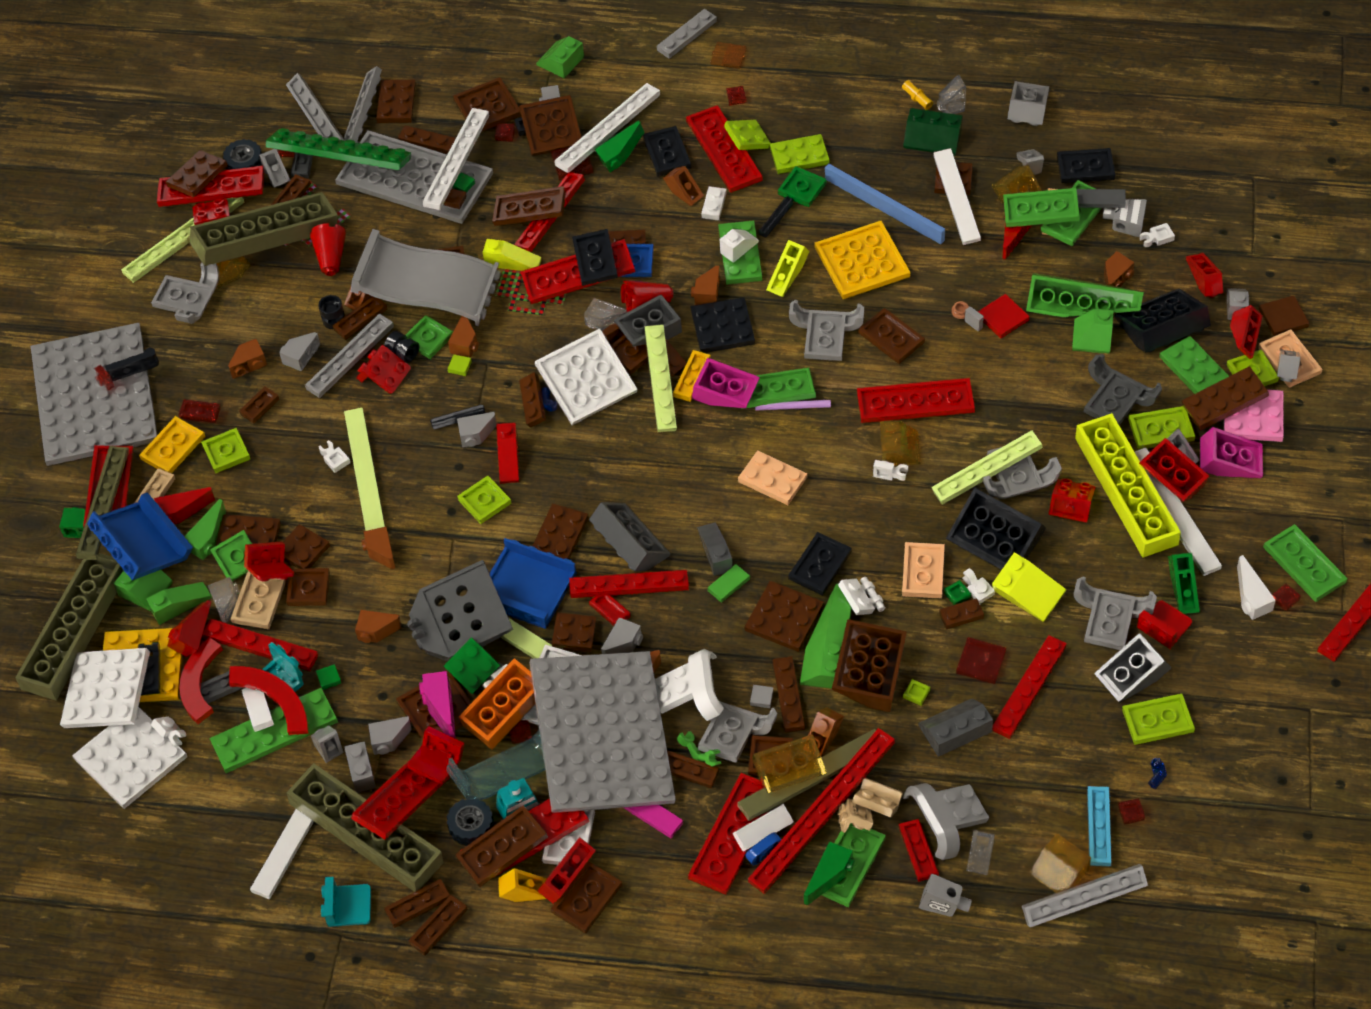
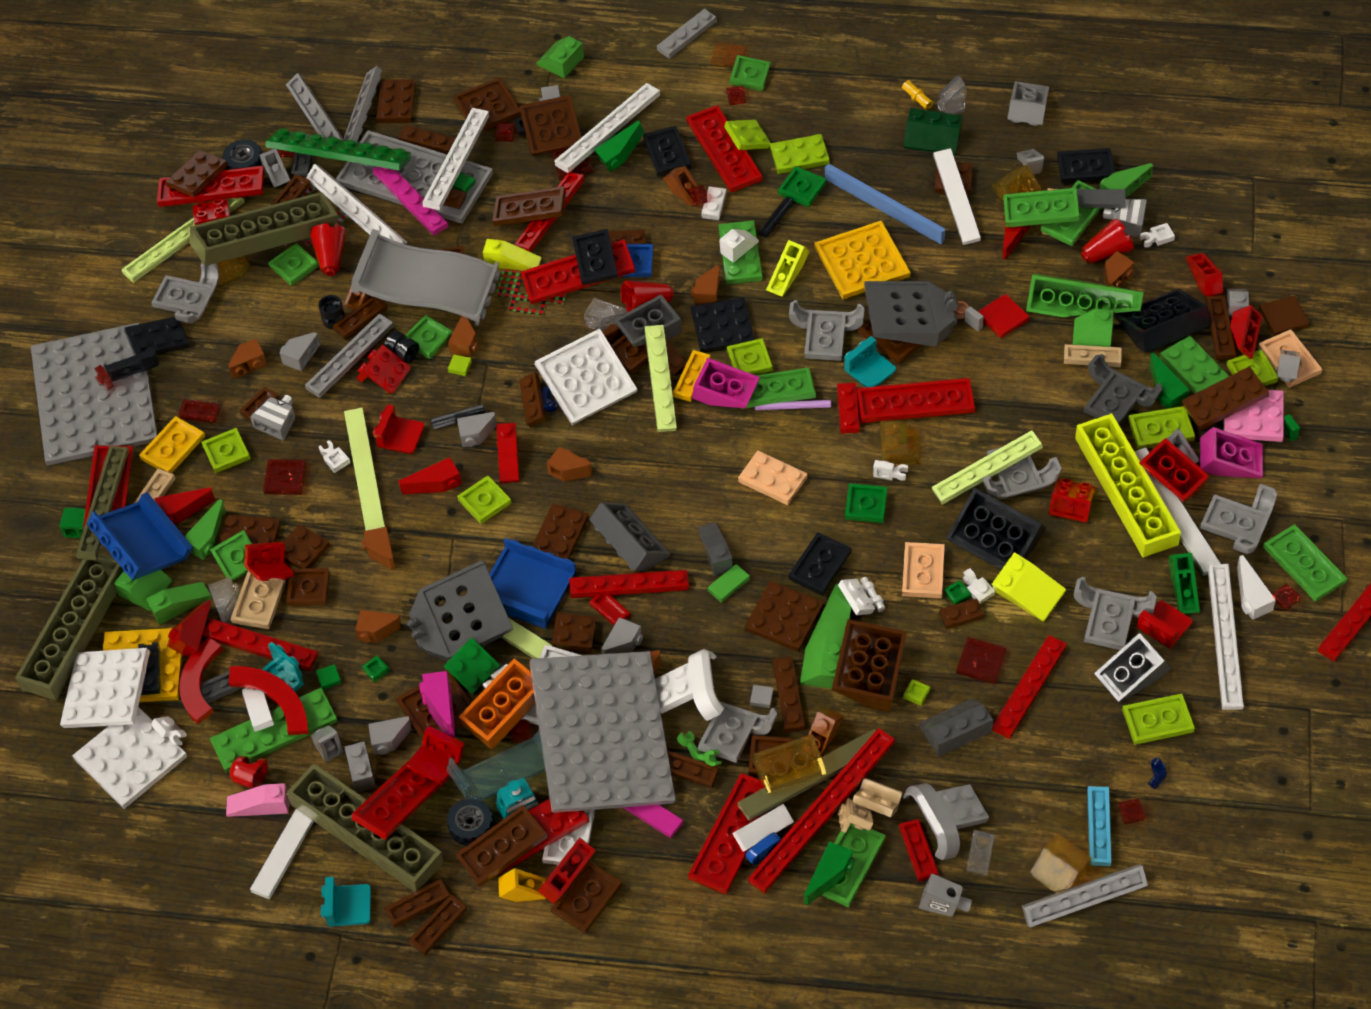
(162, 335): none -> black plate
(246, 774): none -> red helmet
(259, 801): none -> bright pink slope
(274, 417): none -> light grey torso
(284, 477): none -> clear red tile
(294, 264): none -> bright green tile
(350, 204): none -> white plate
(375, 669): none -> green tile
(397, 432): none -> red bracket
(410, 199): none -> dark pink plate
(432, 479): none -> red slope
(568, 466): none -> dark orange slope
(698, 195): none -> clear red plate
(750, 73): none -> bright green tile
(750, 357): none -> lime plate
(848, 408): none -> red plate
(866, 503): none -> green plate
(868, 365): none -> teal bracket
(910, 311): none -> dark grey hinge
(1084, 354): none -> tan plate
(1107, 242): none -> red cone
(1128, 179): none -> bright green slope
(1172, 387): none -> green slope
(1220, 328): none -> reddish brown plate
(1225, 637): none -> white tile
(1240, 521): none -> light grey piece
(1290, 427): none -> green tile

